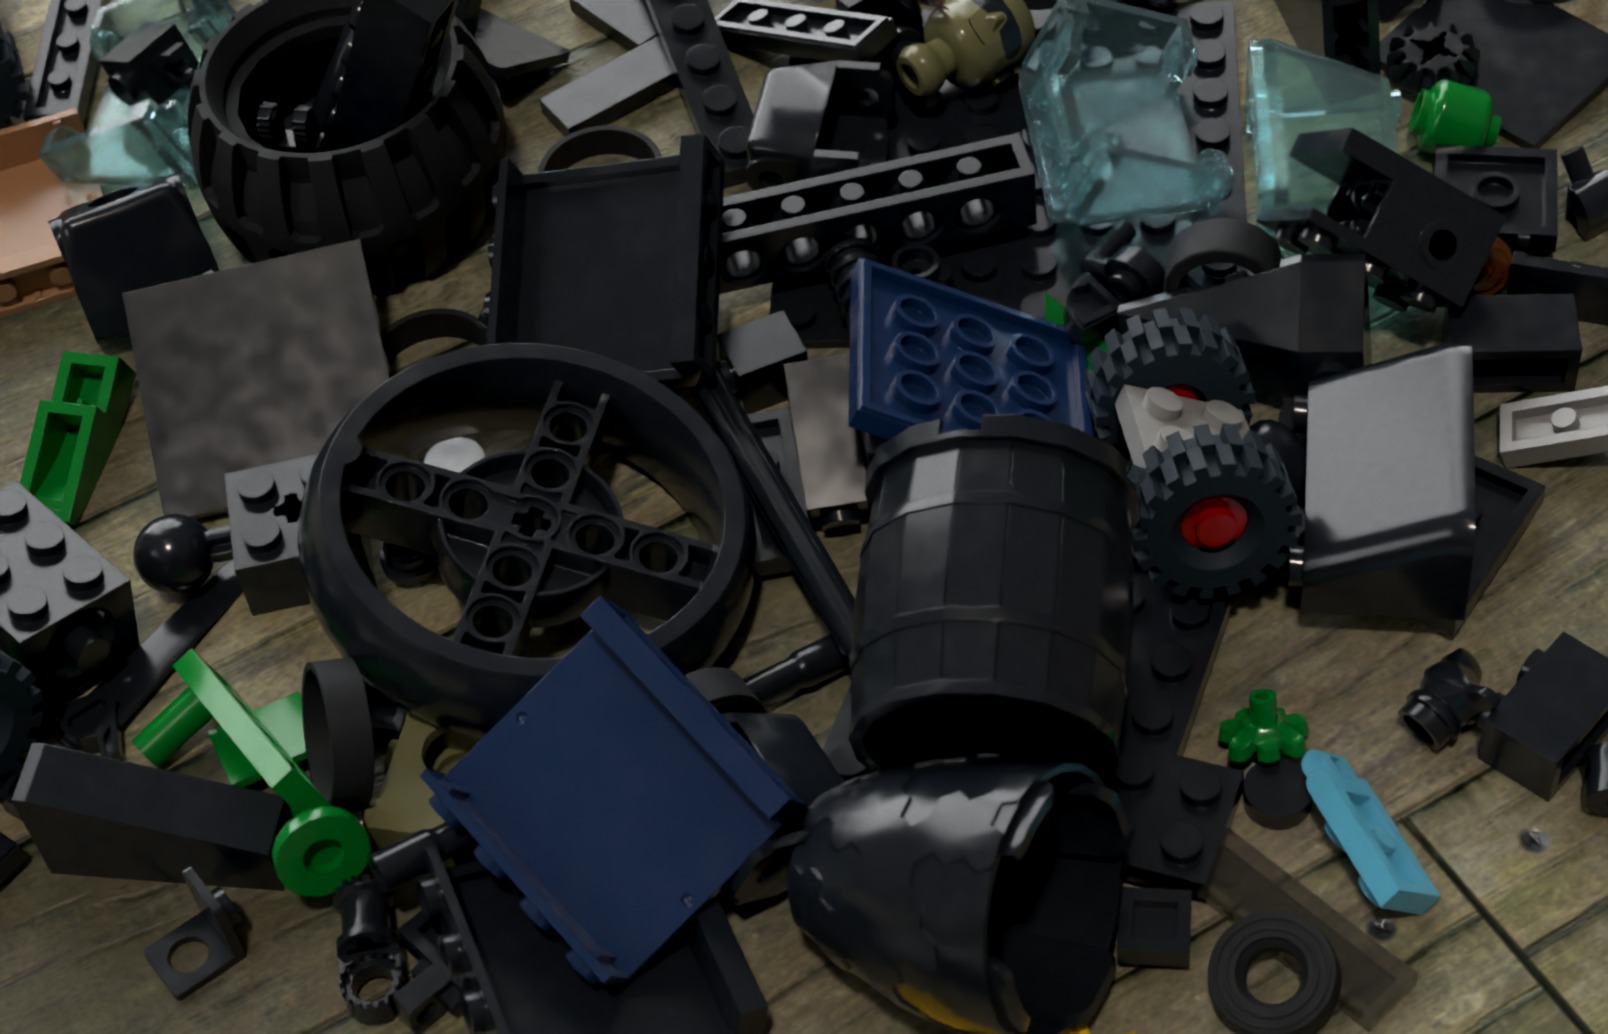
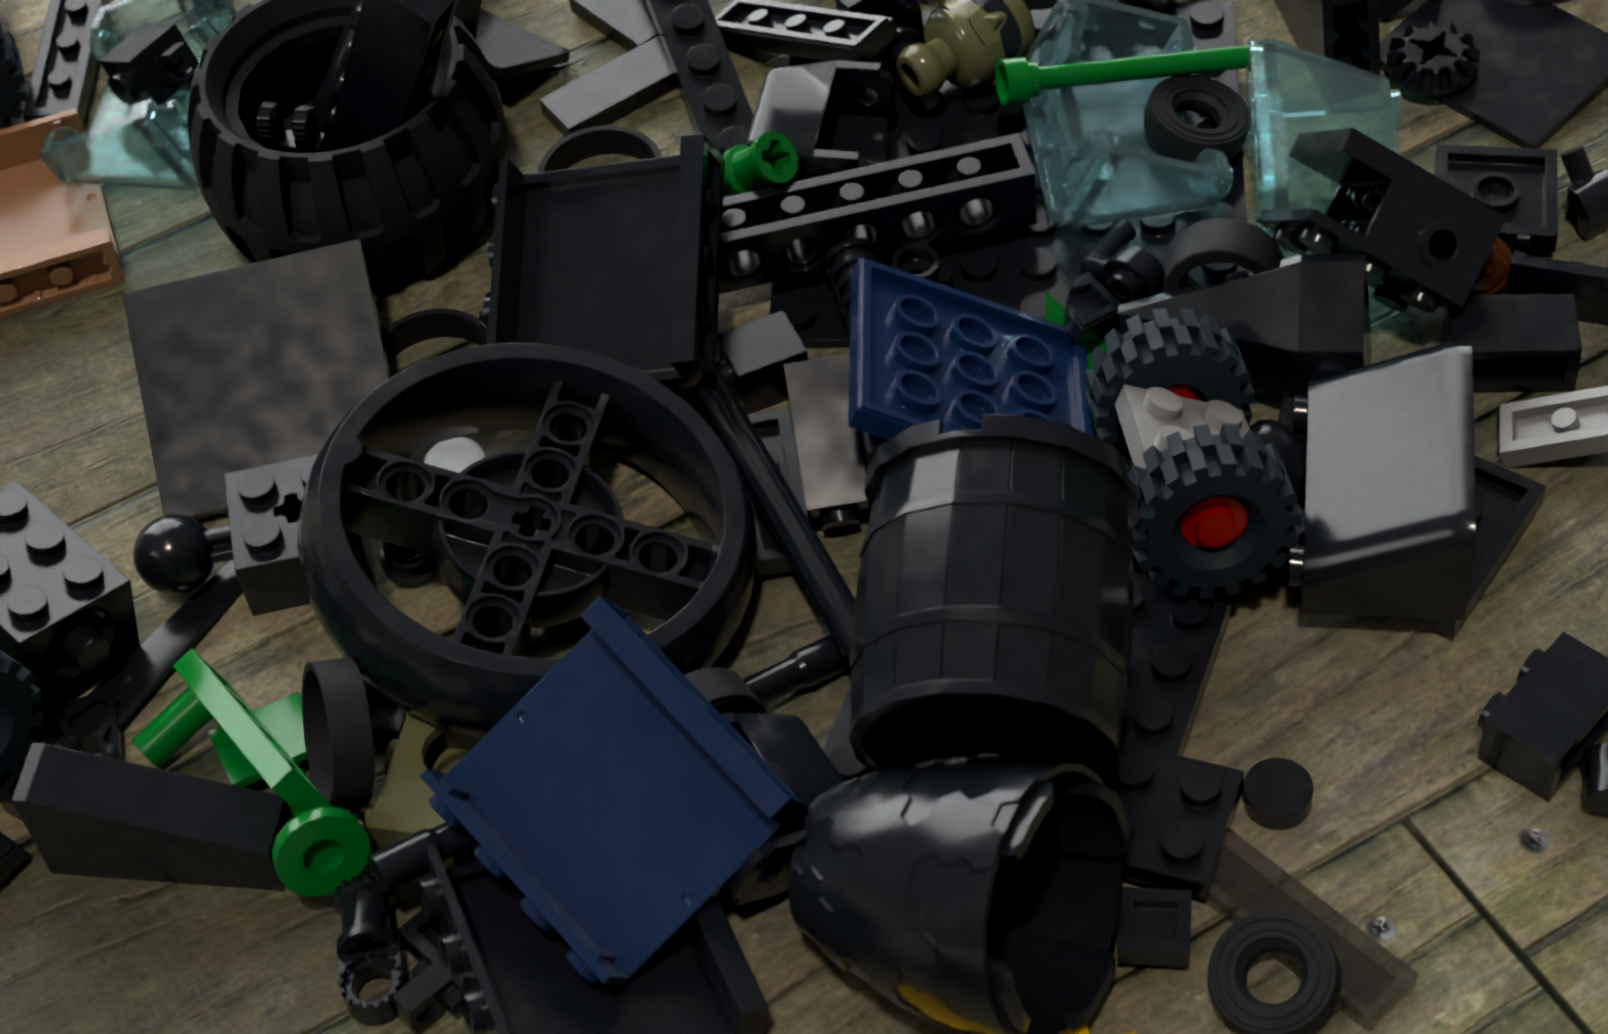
(76, 431): green slope -> none
(129, 244): black piece -> none
(211, 927): black bracket -> none
(766, 161): none -> green pin
(1020, 80): none -> green piece
(1201, 96): none -> black tyre
(1264, 730): green plant -> none
(1368, 835): medium azure hinge -> none
(1447, 700): black animal -> none
(1453, 116): green head -> none

